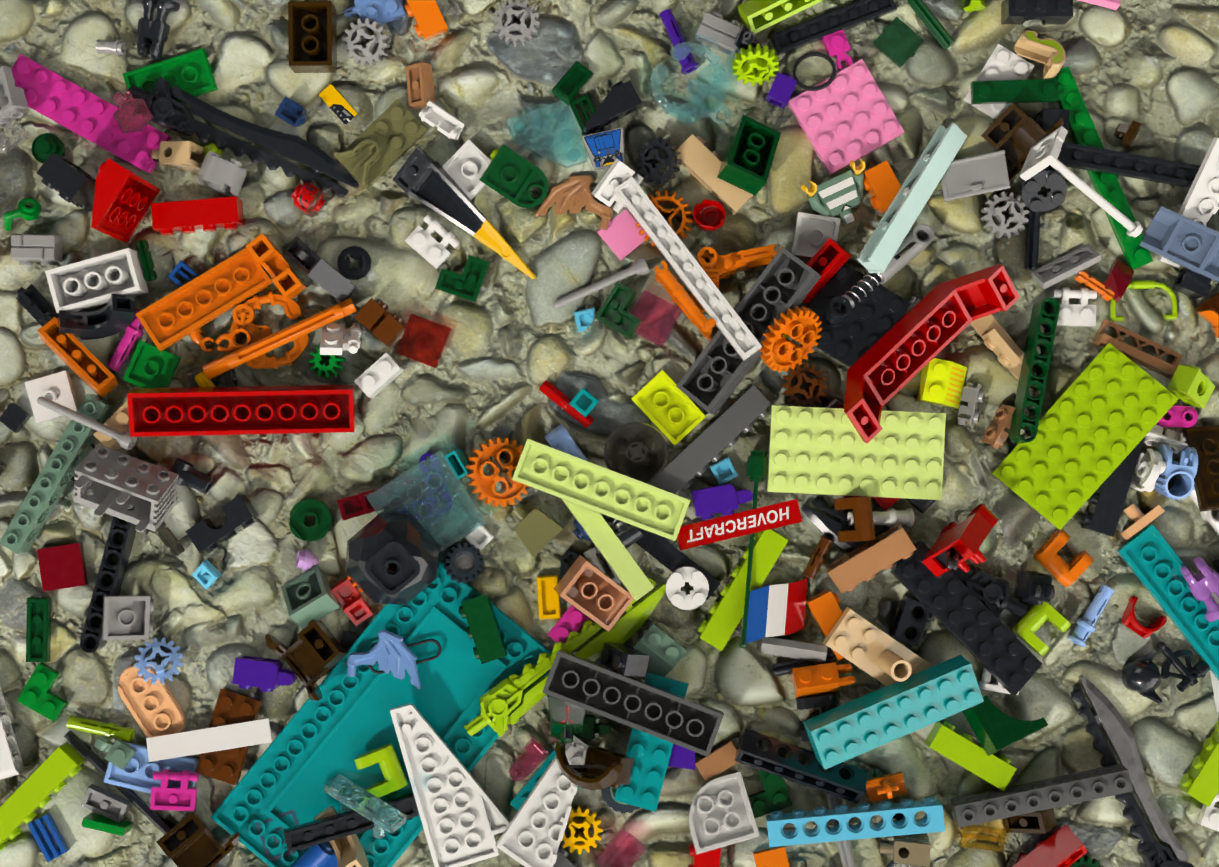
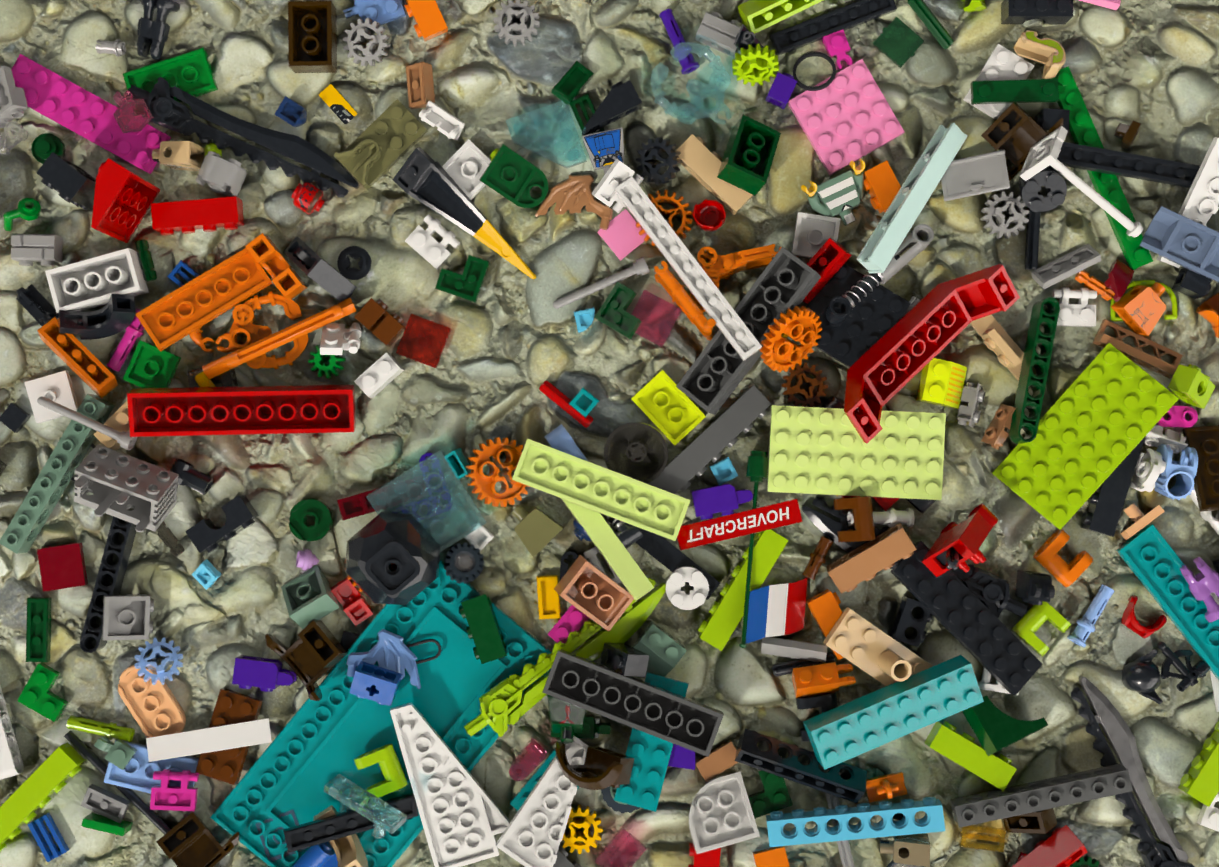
(375, 683): none -> brick
(1141, 308): none -> orange torso

